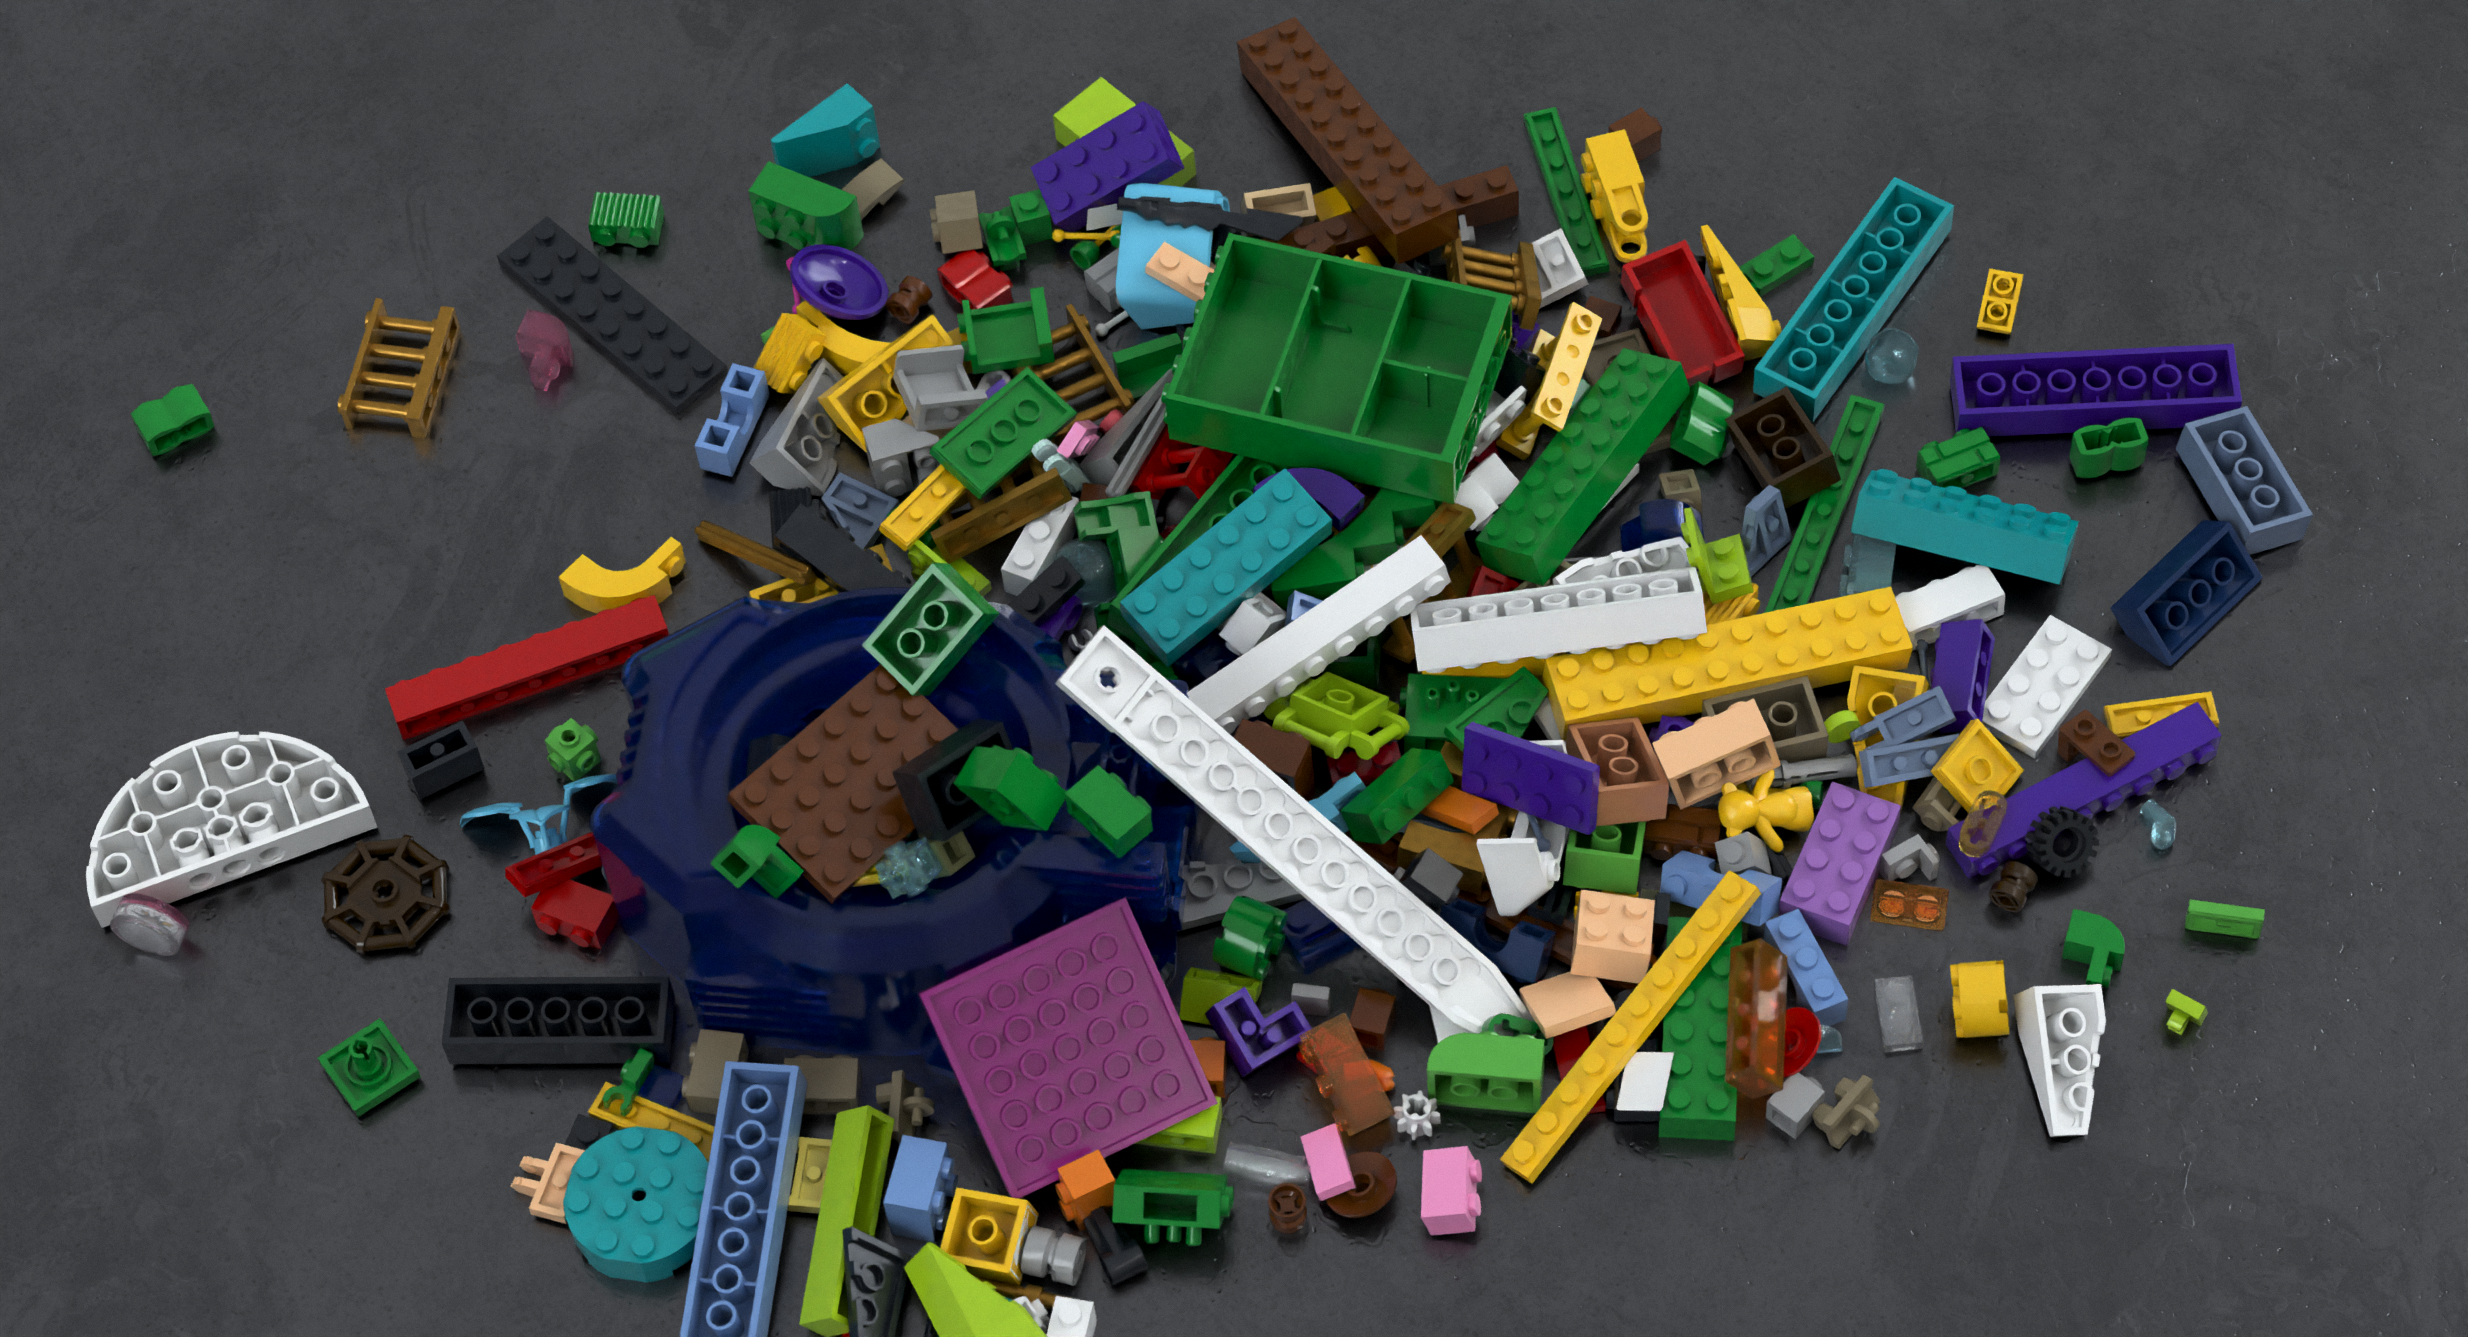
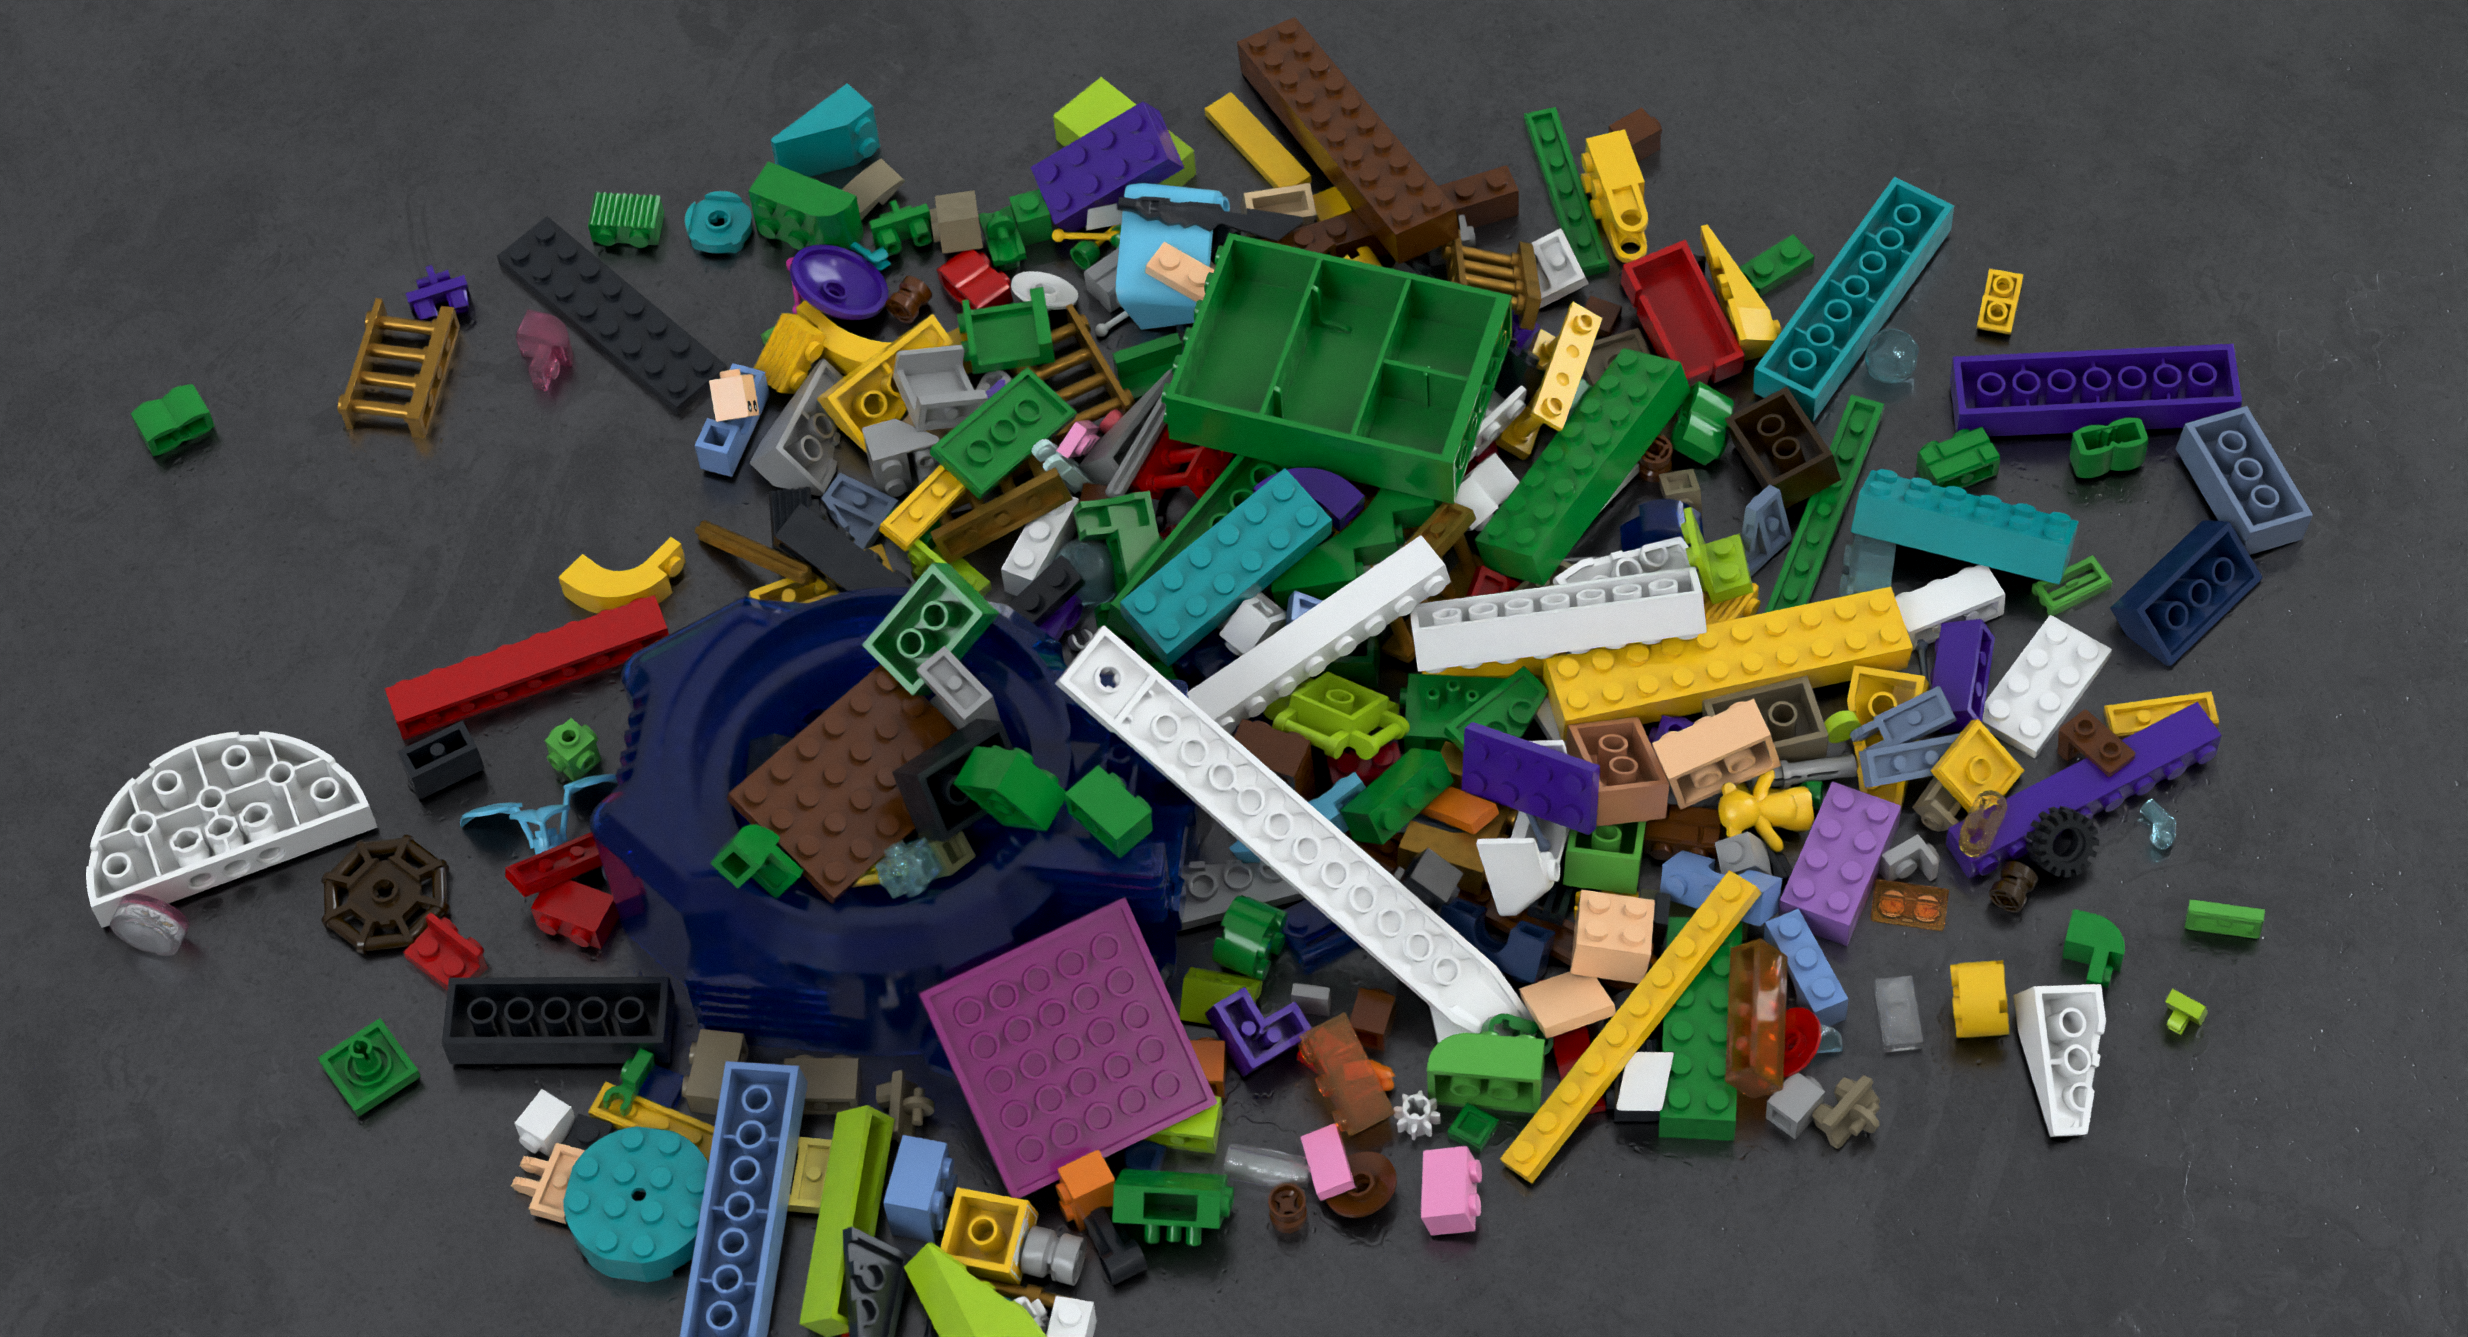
(435, 290): none -> dark purple hips
(445, 953): none -> red bracket
(544, 1123): none -> white brick
(722, 238): none -> teal plate
(734, 396): none -> light nougat brick
(877, 257): none -> teal hand
(901, 225): none -> green hips
(957, 691): none -> light grey panel
(1057, 290): none -> white dish
(1145, 1156): none -> dark blue tile
(1256, 142): none -> yellow tile
(1473, 1128): none -> green tile
(1656, 460): none -> reddish brown wheel
(2090, 586): none -> bright green tile

